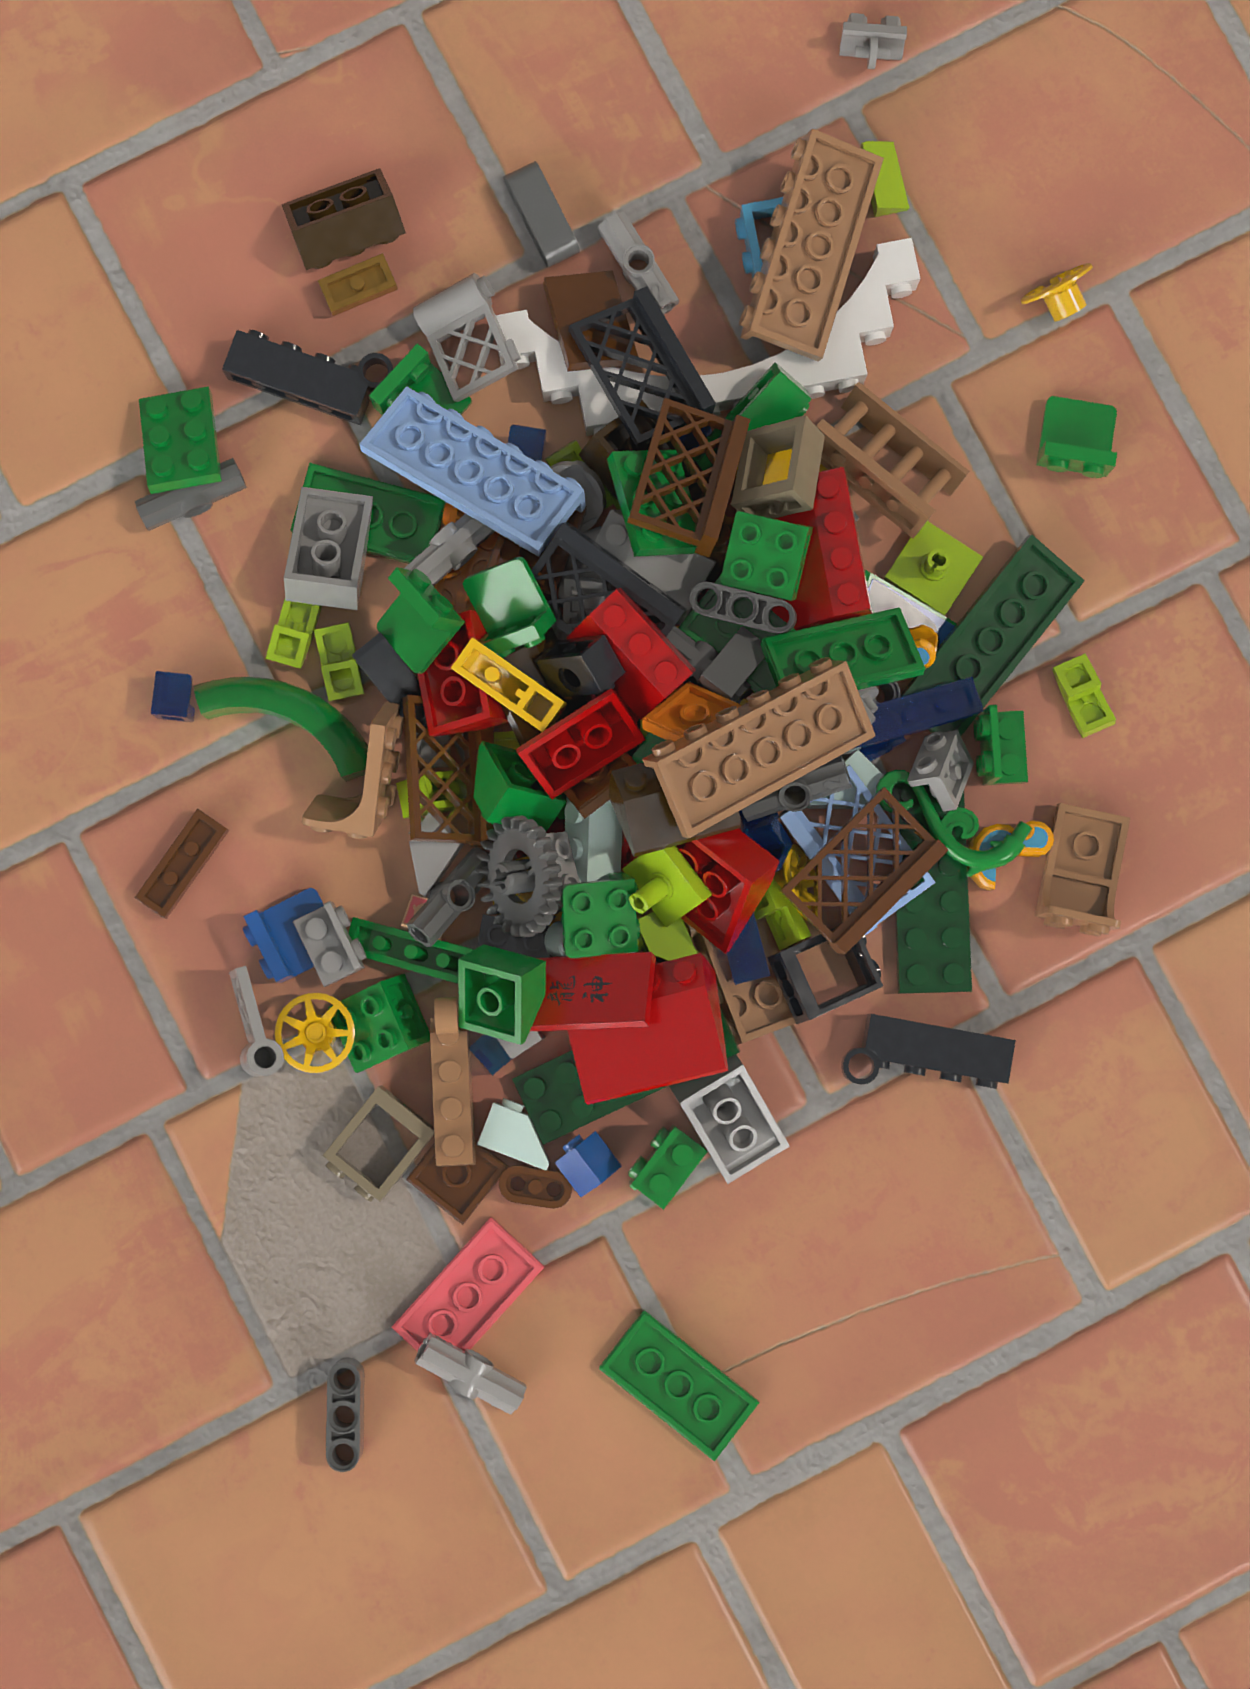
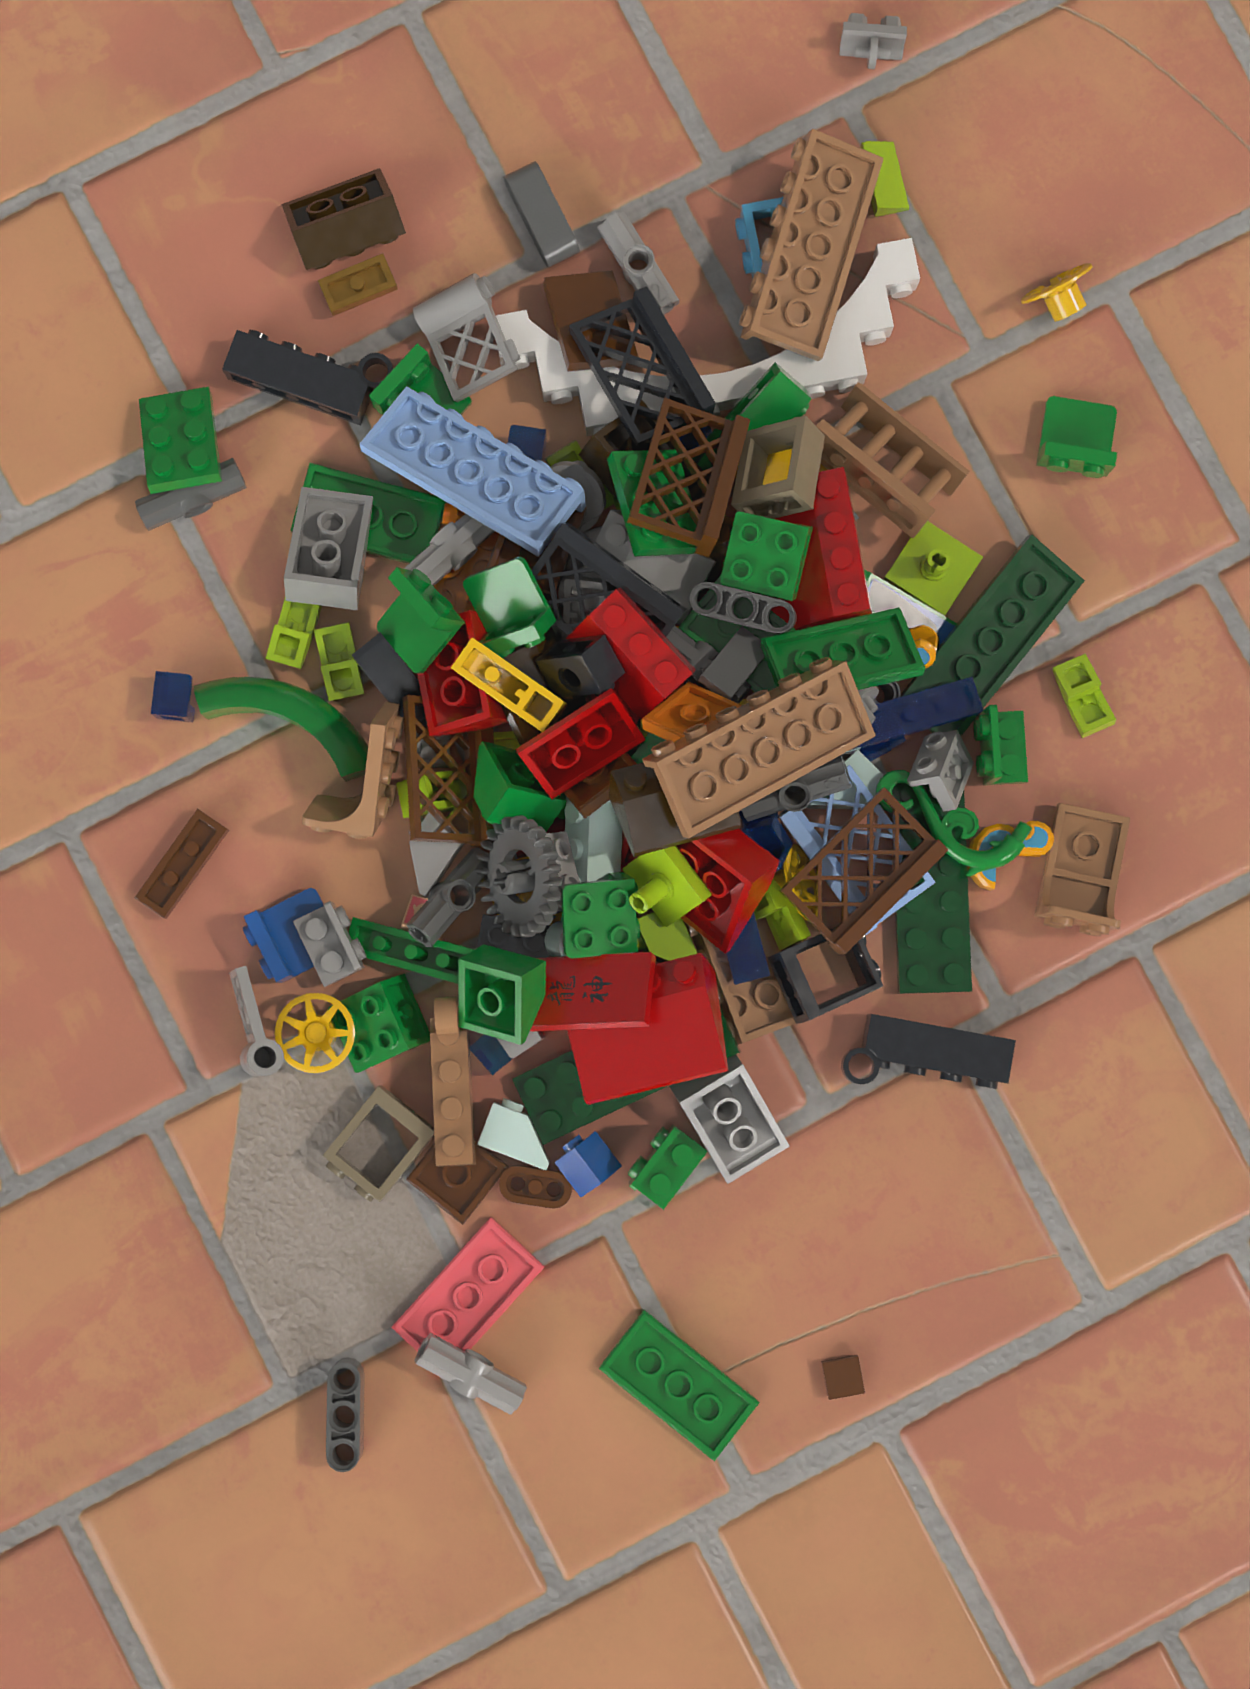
(843, 1377): none -> reddish brown tile

